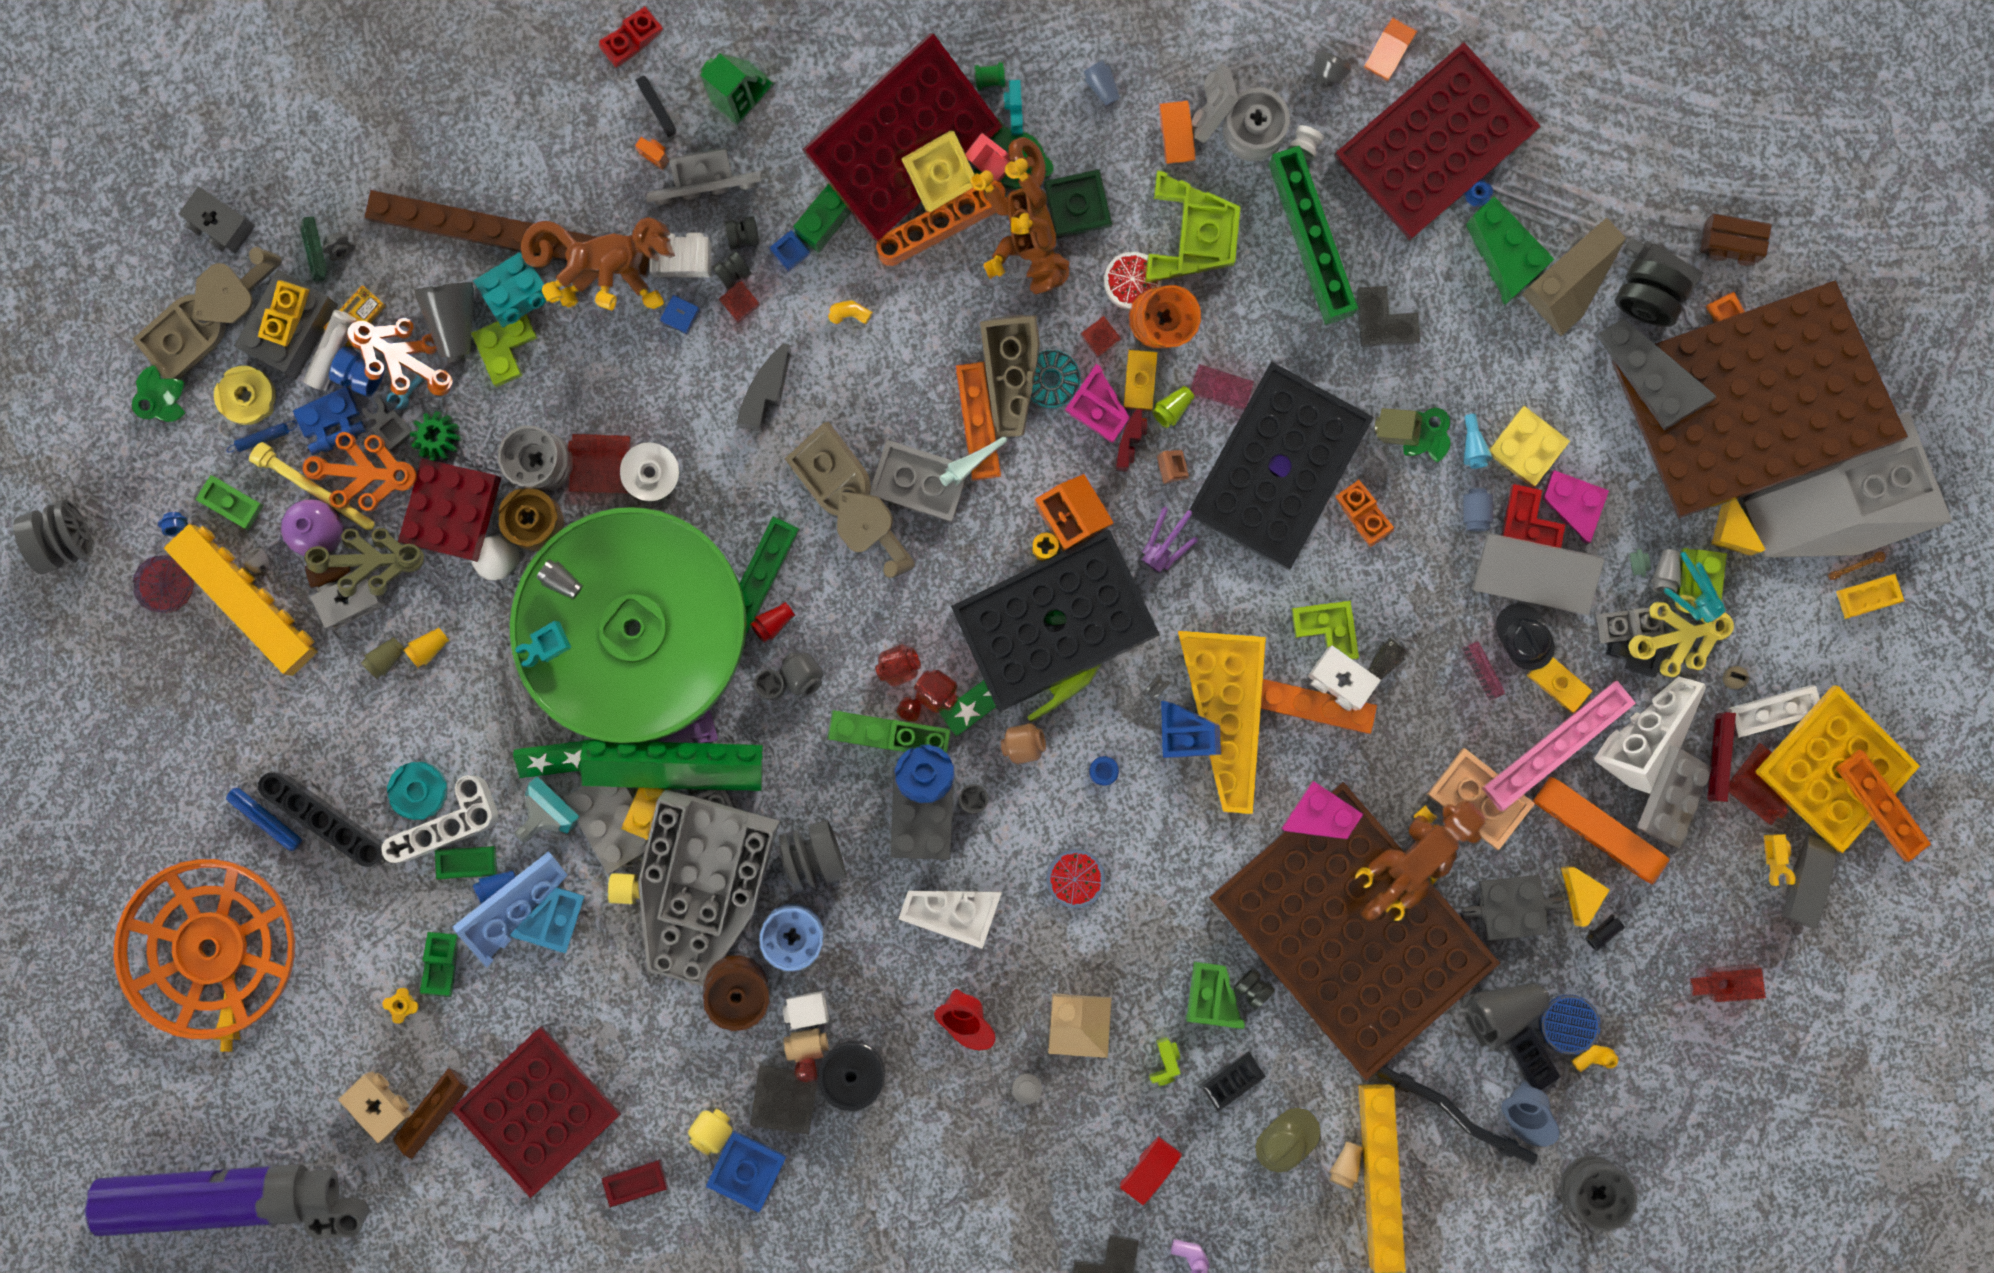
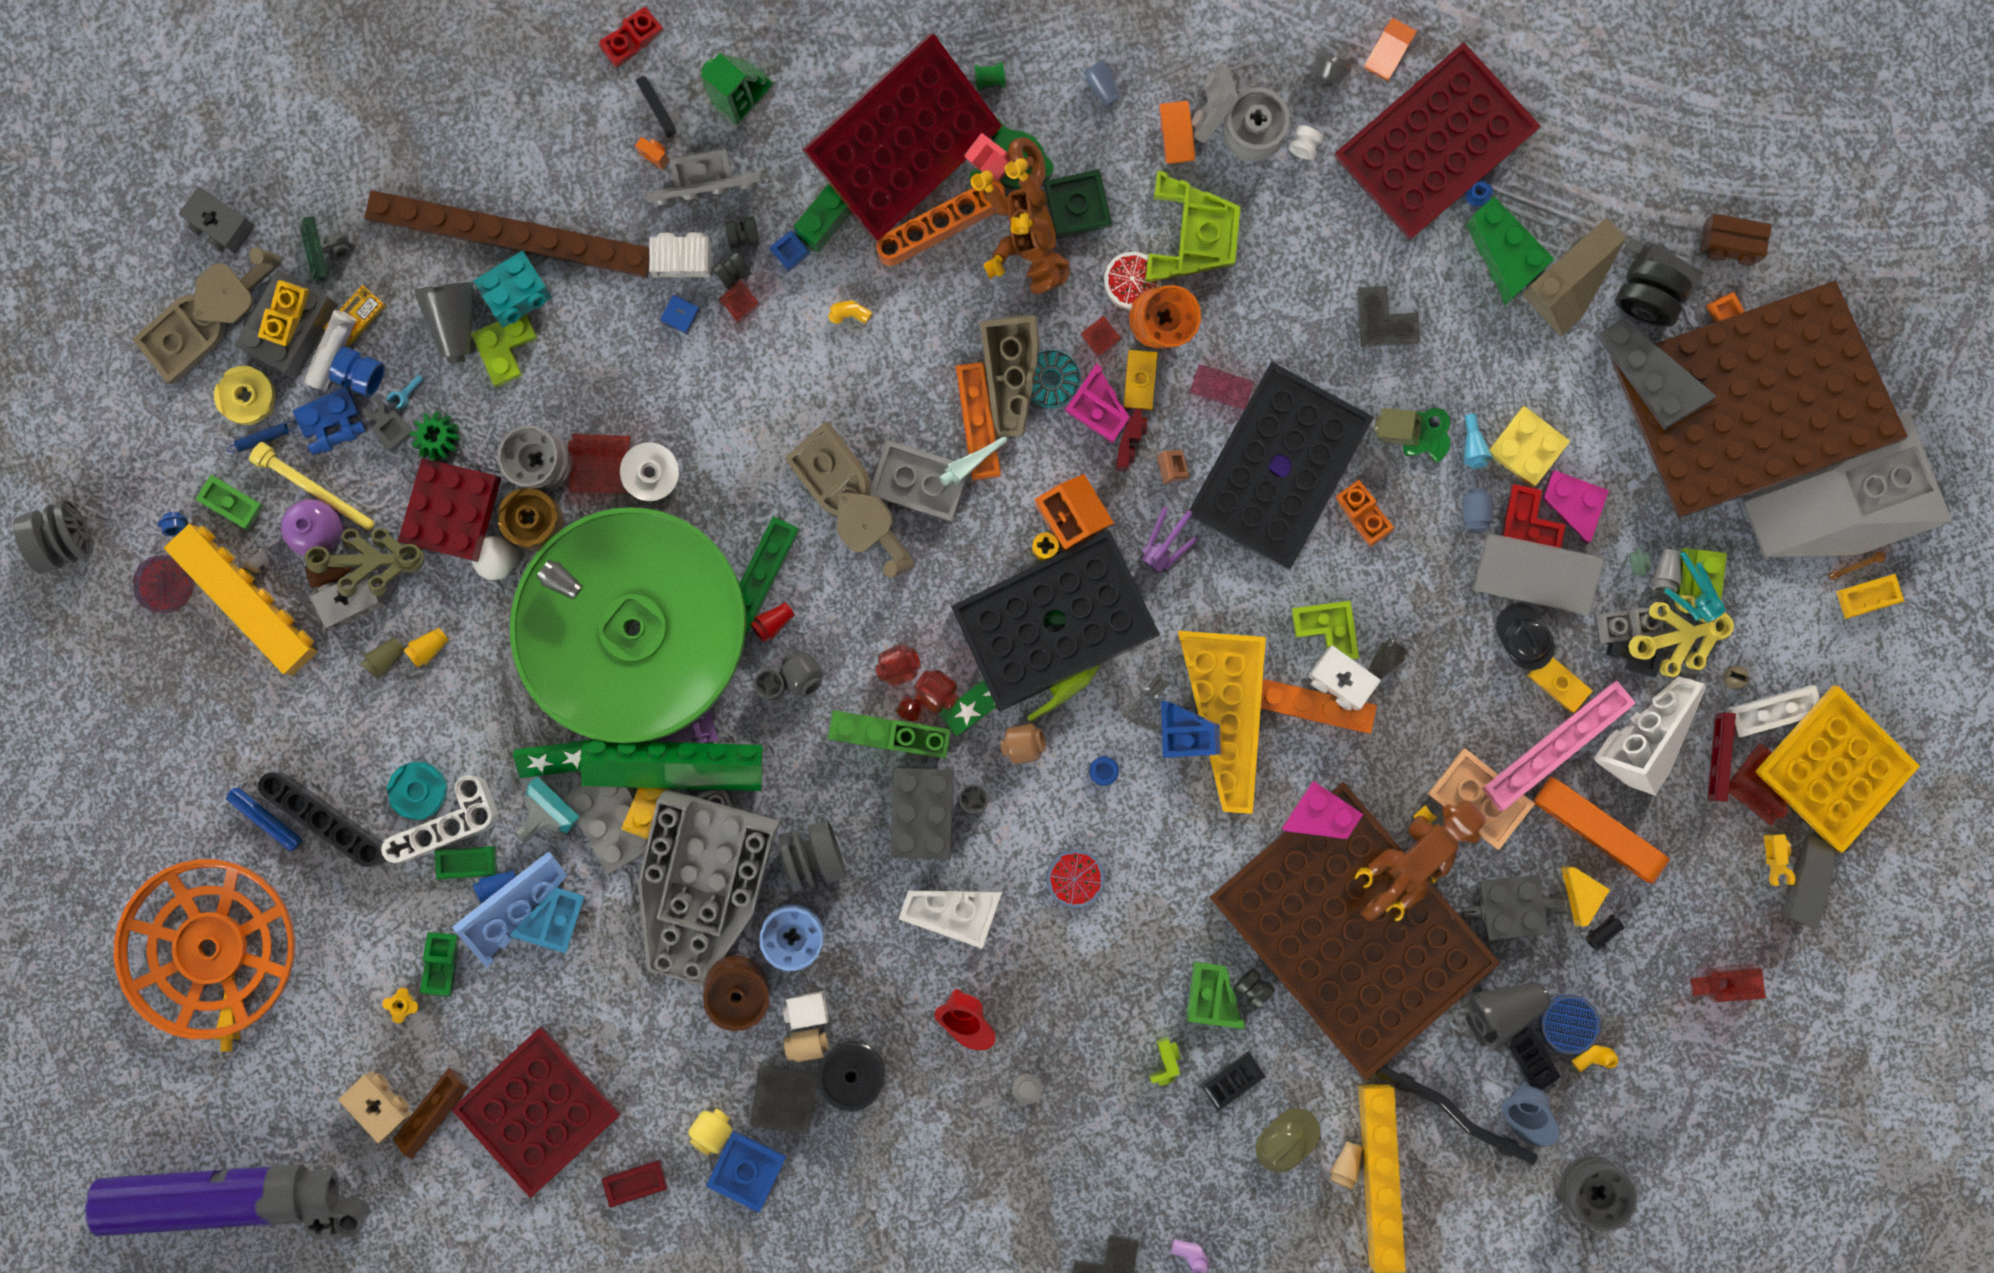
(161, 395): green plate -> none
(364, 472): orange plant -> none
(397, 355): plant -> none
(546, 644): teal plate -> none
(600, 260): dark orange animal -> none
(623, 888): light yellow plate -> none
(764, 390): dark grey slope -> none
(806, 1070): clear red hinge -> none
(924, 774): blue tile -> none
(939, 171): light yellow plate -> none
(1013, 102): teal plate -> none
(1079, 1025): tan slope -> none
(1151, 1171): red slope -> none
(1171, 408): lime cone -> none
(1312, 235): green brick -> none
(1483, 670): clear pink tile -> none
(1674, 797): light grey plate -> none
(1735, 531): yellow slope -> none
(1883, 805): orange tile -> none

